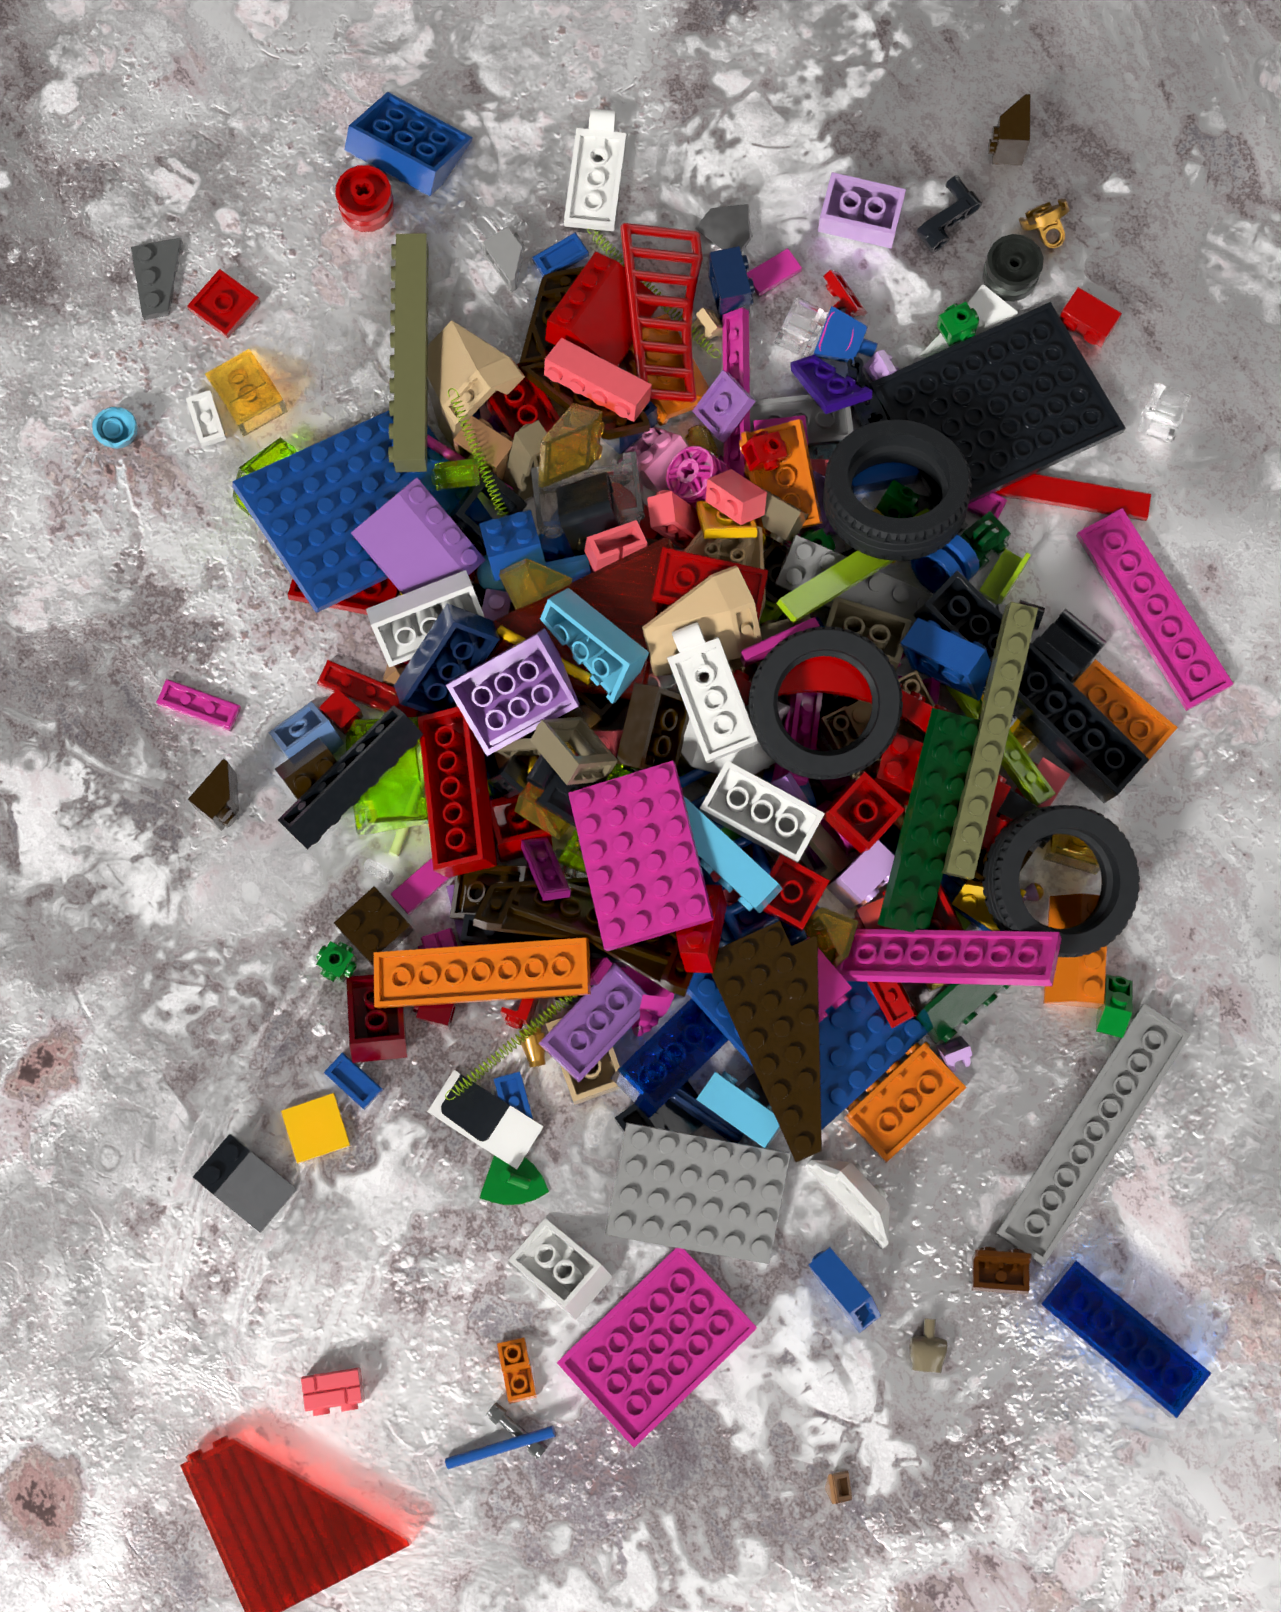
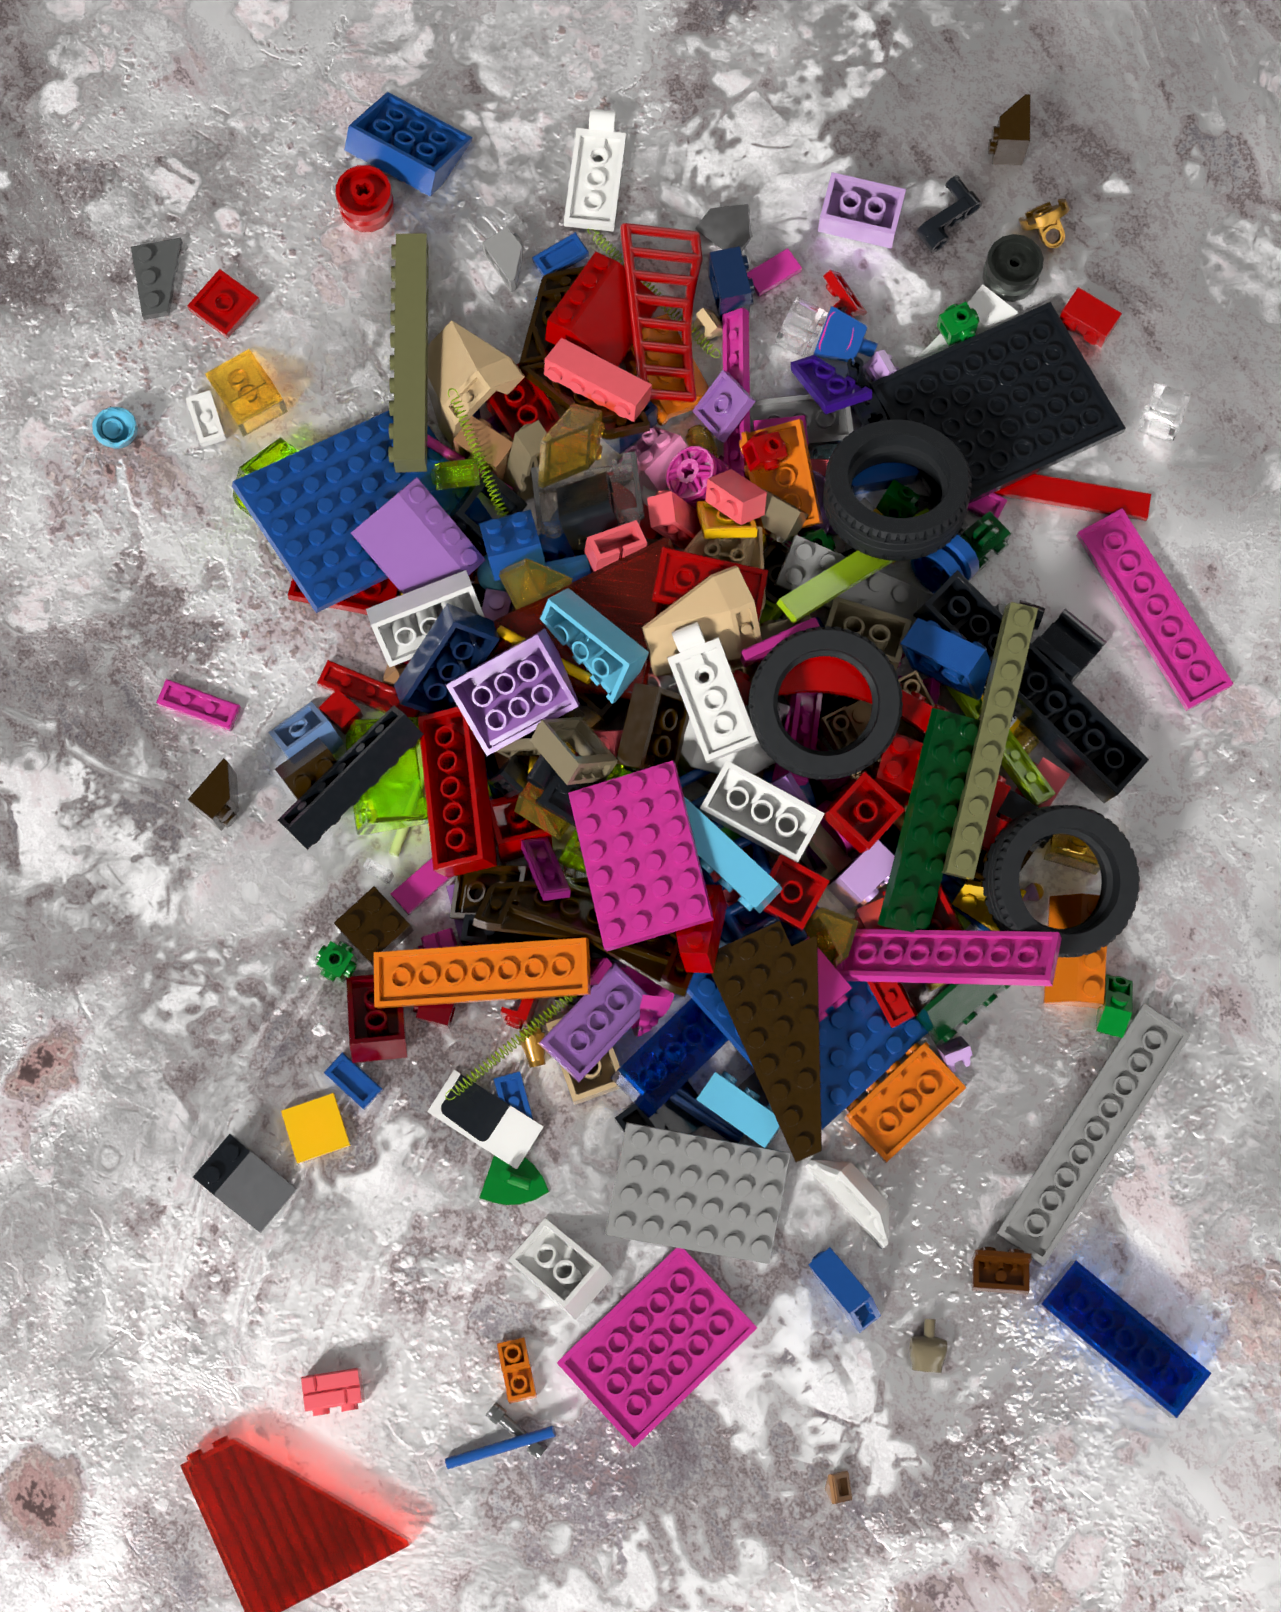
(1003, 576): lime panel -> none
(1125, 709): orange plate -> none

